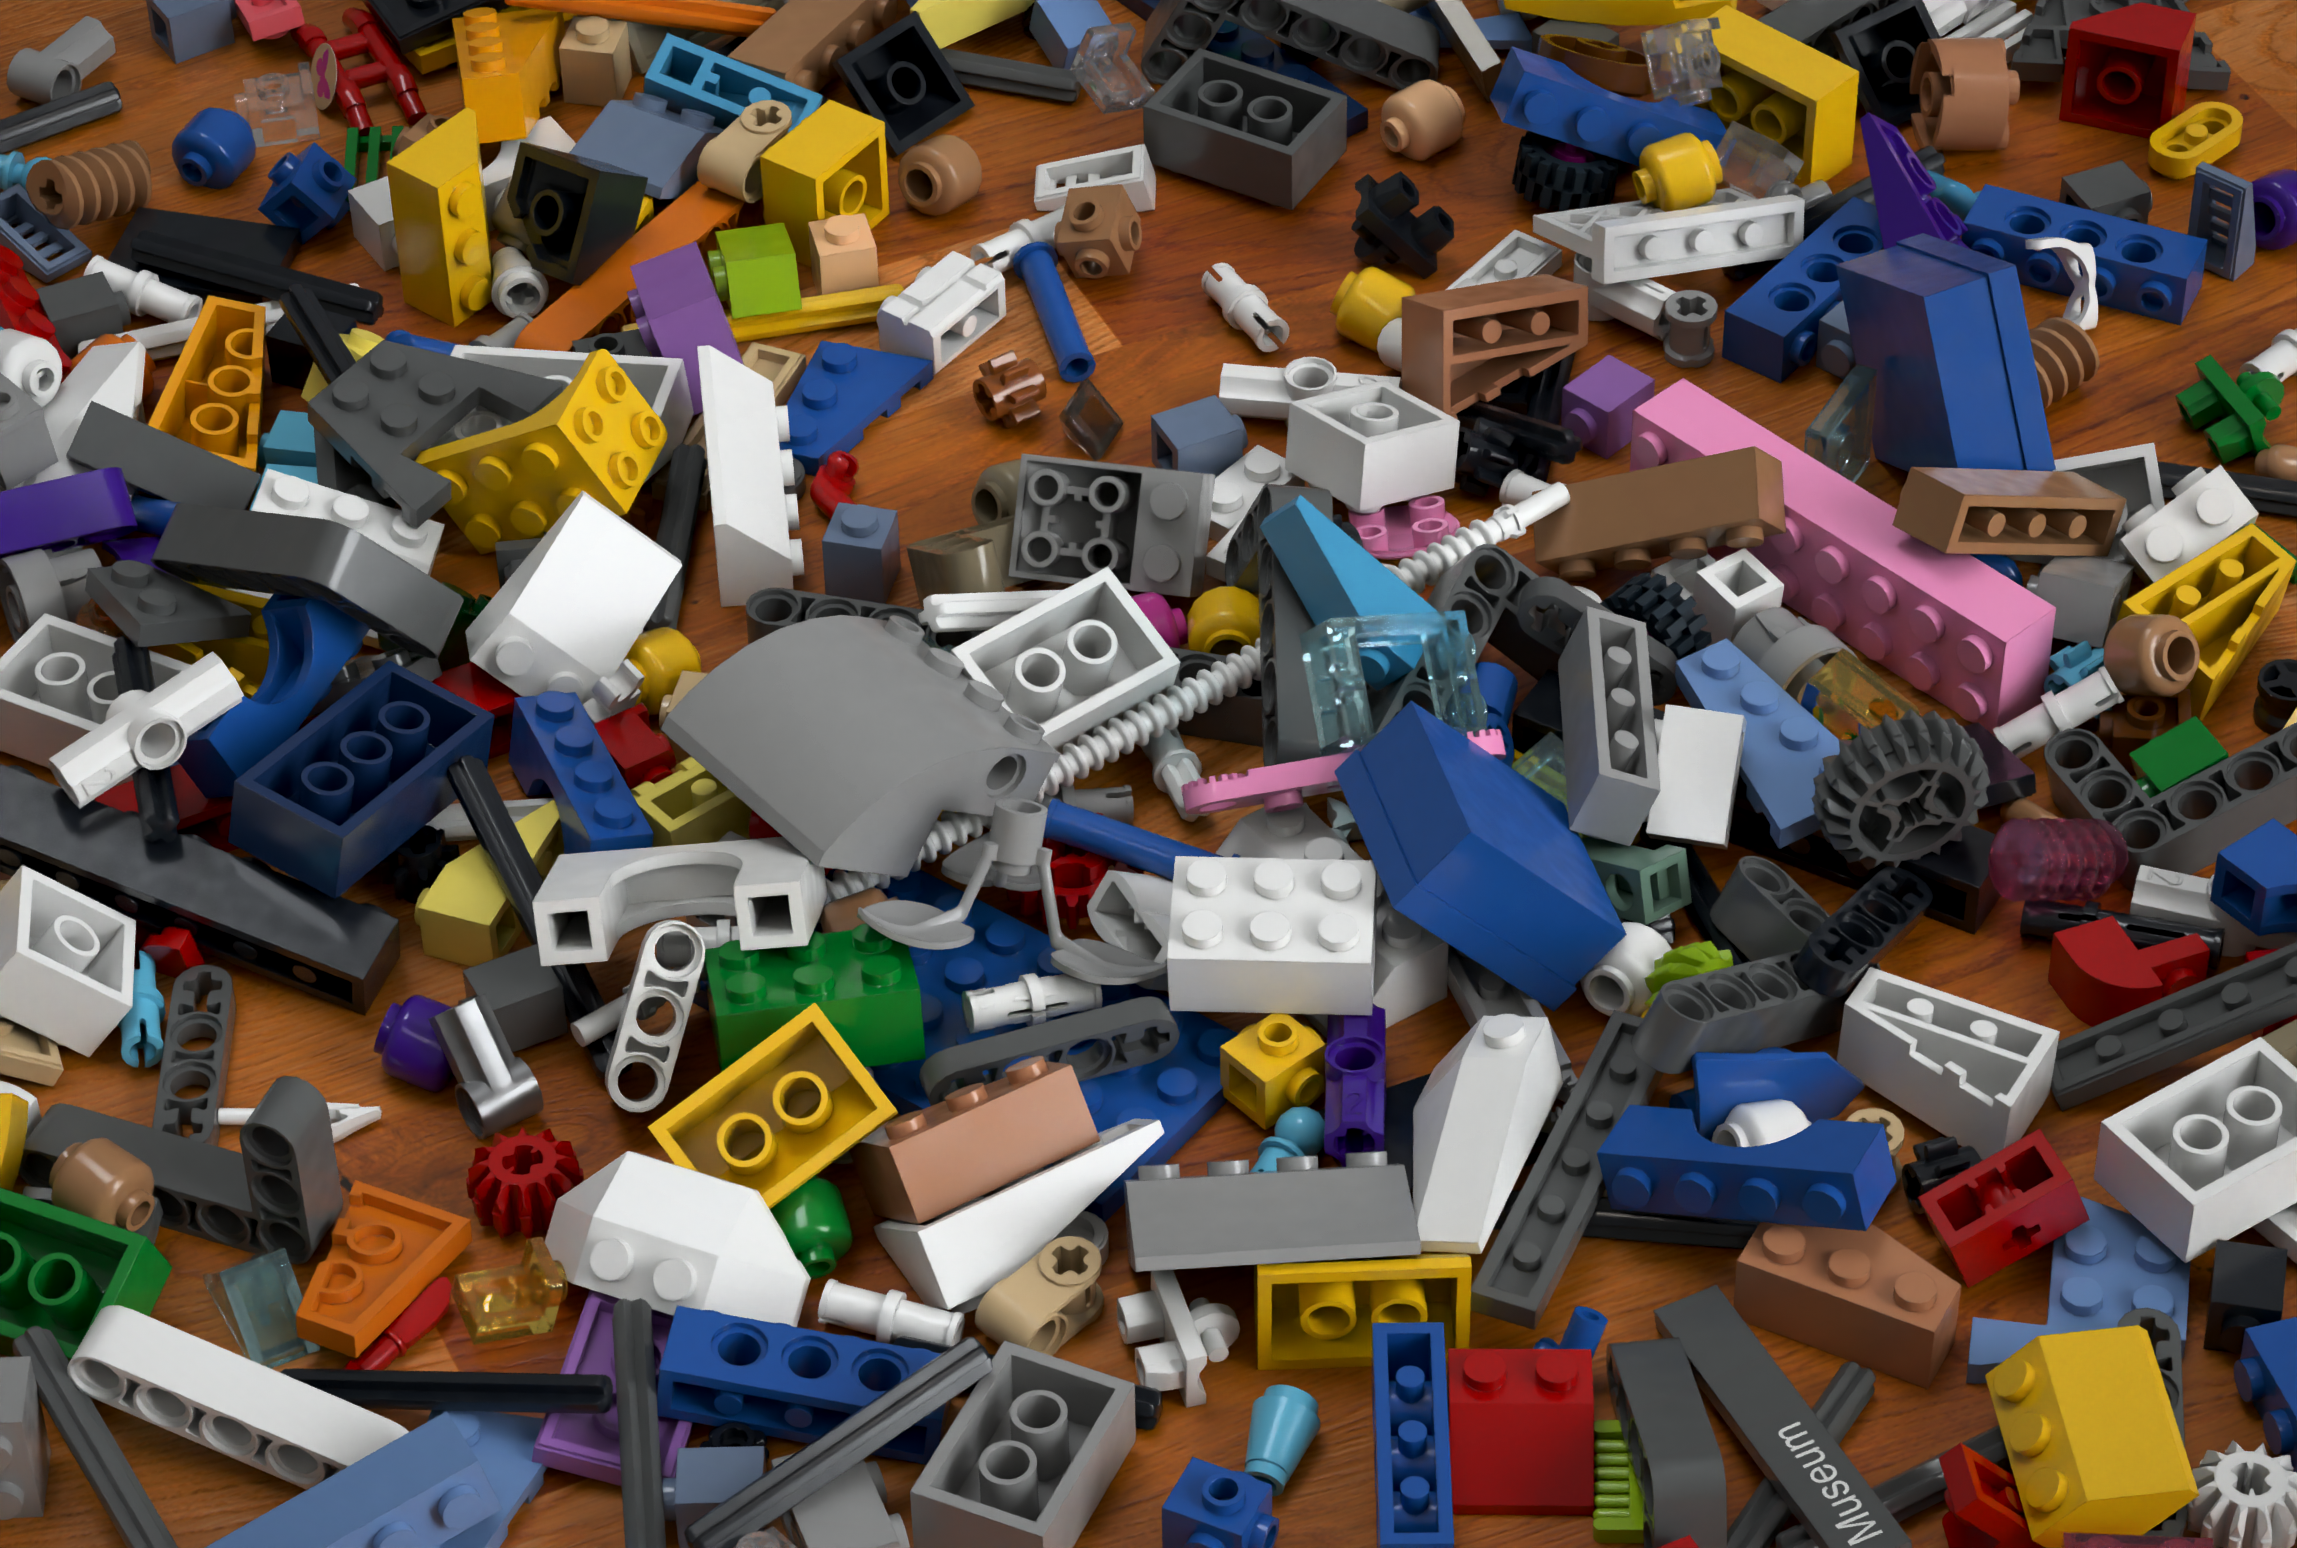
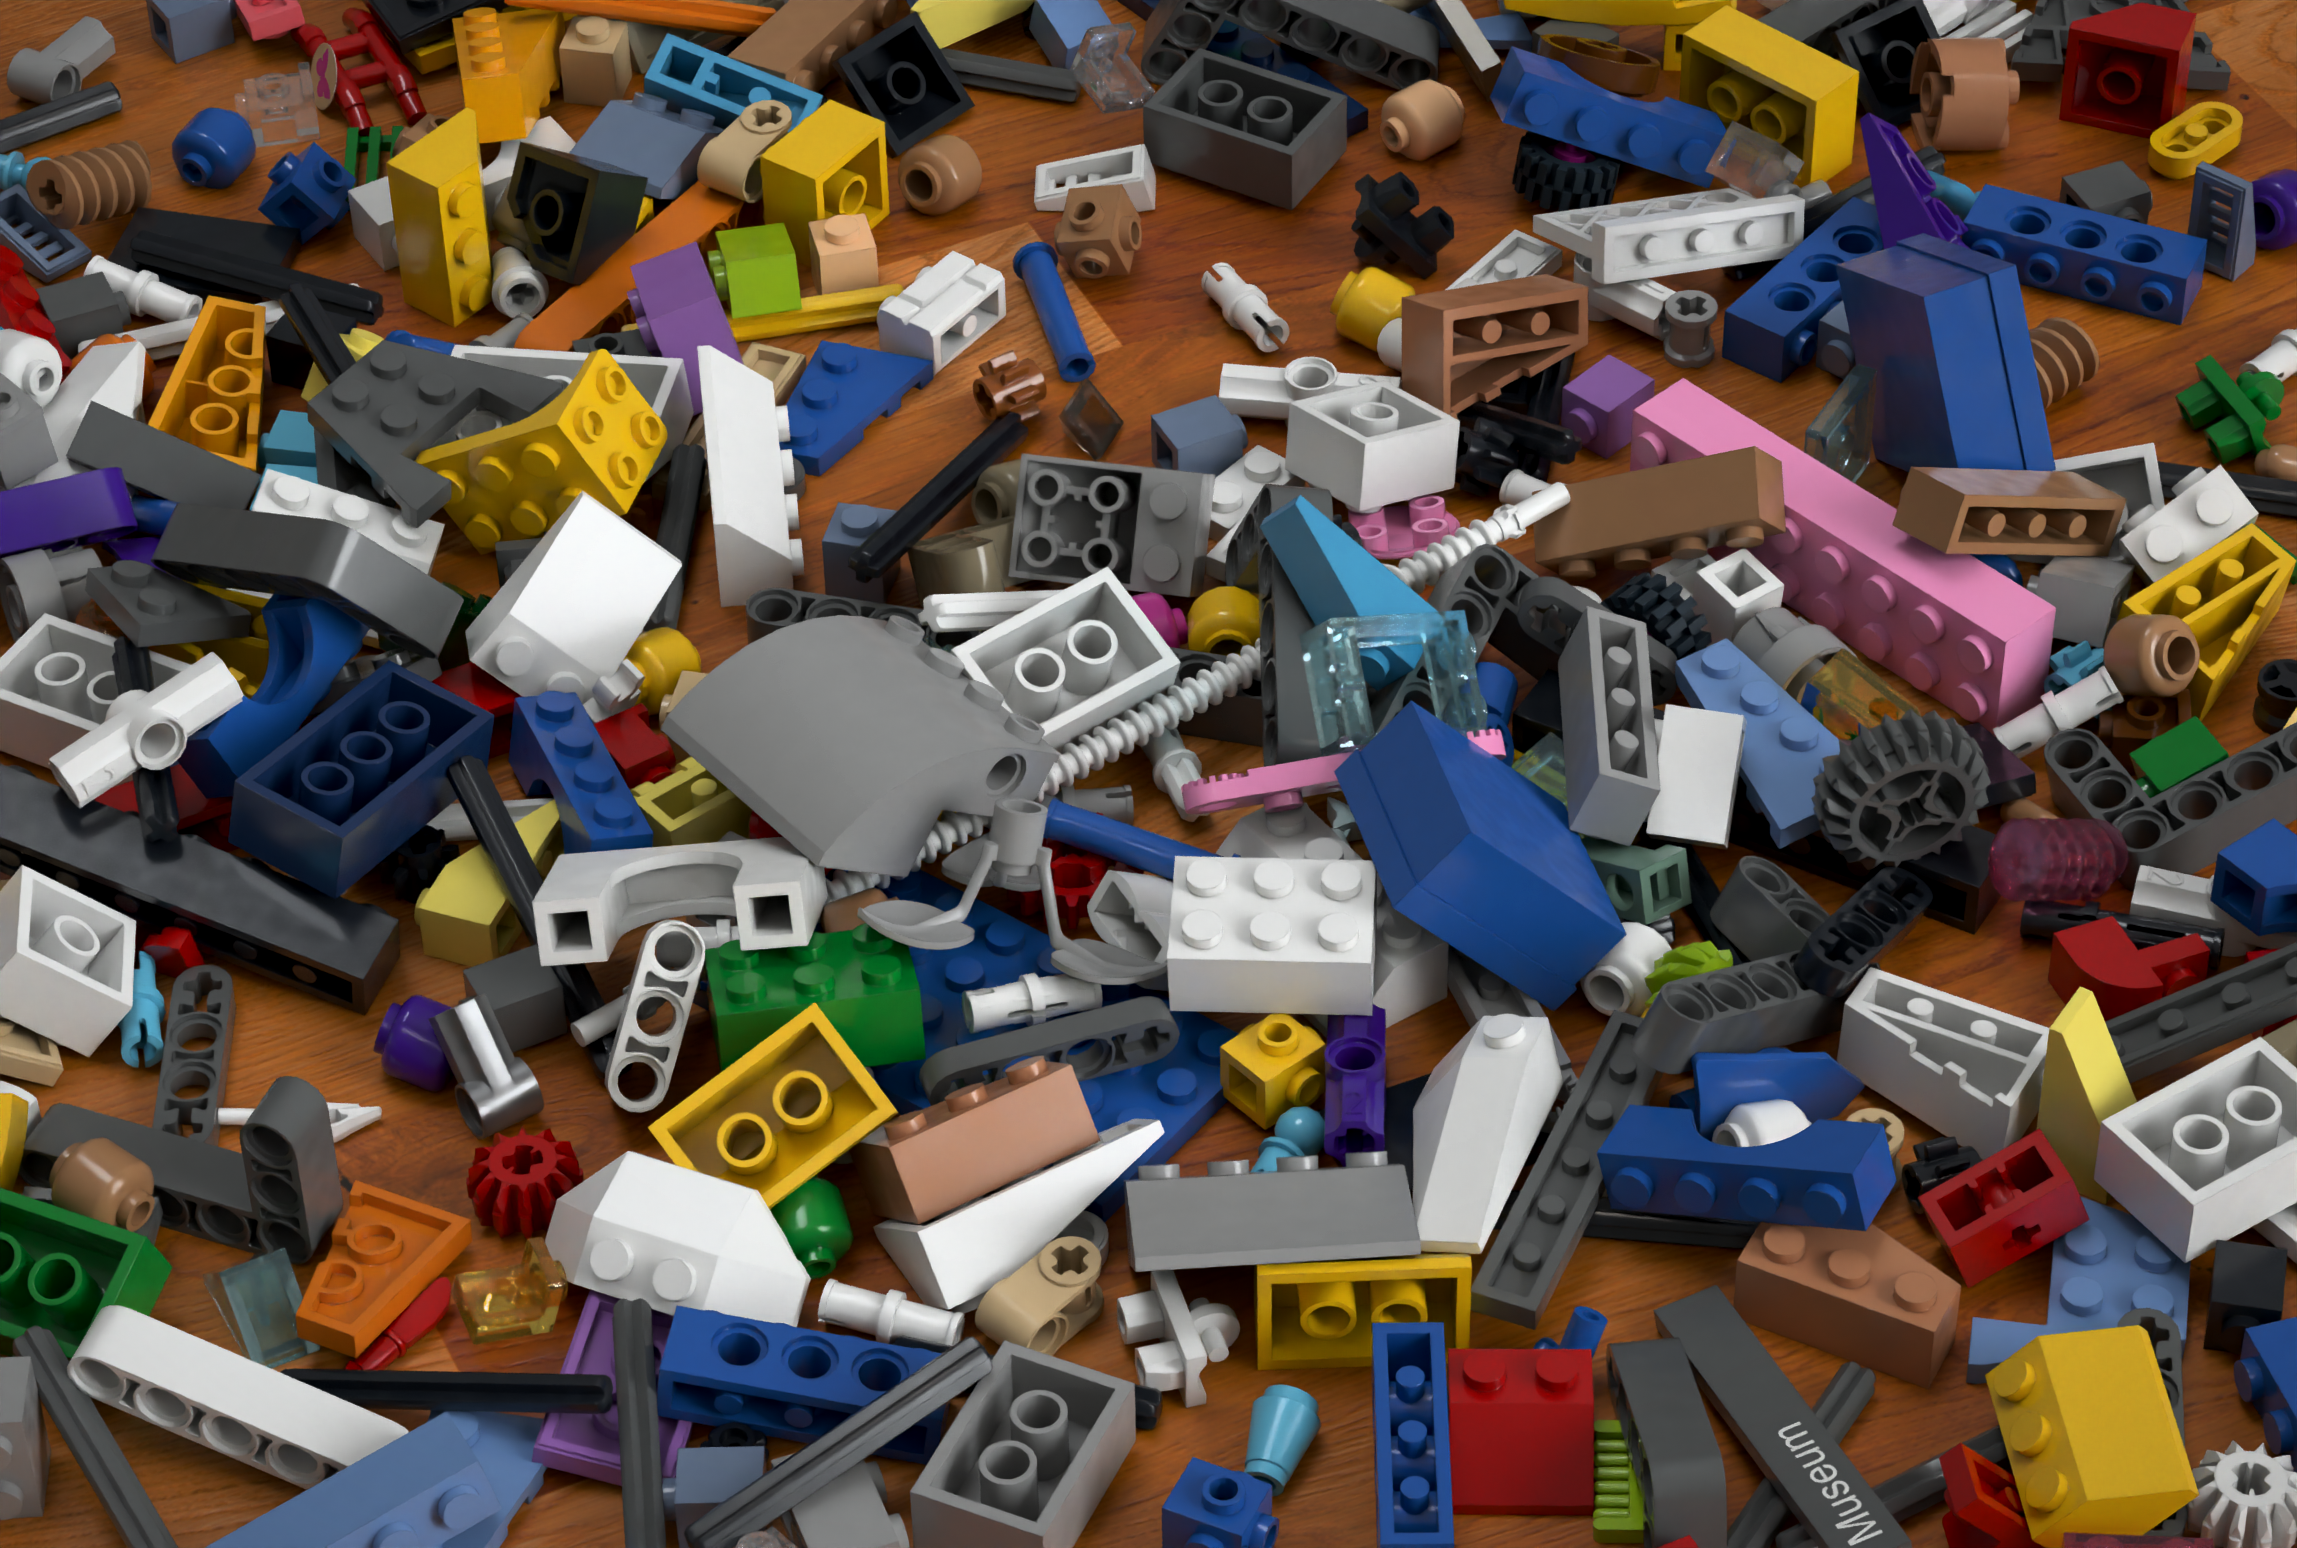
(834, 482): red arm -> none
(936, 498): none -> black axle
(1019, 234): white pin -> none
(1678, 173): yellow head -> none
(1683, 61): clear brick -> none
(2070, 254): white cap -> none
(2081, 1089): none -> light yellow slope

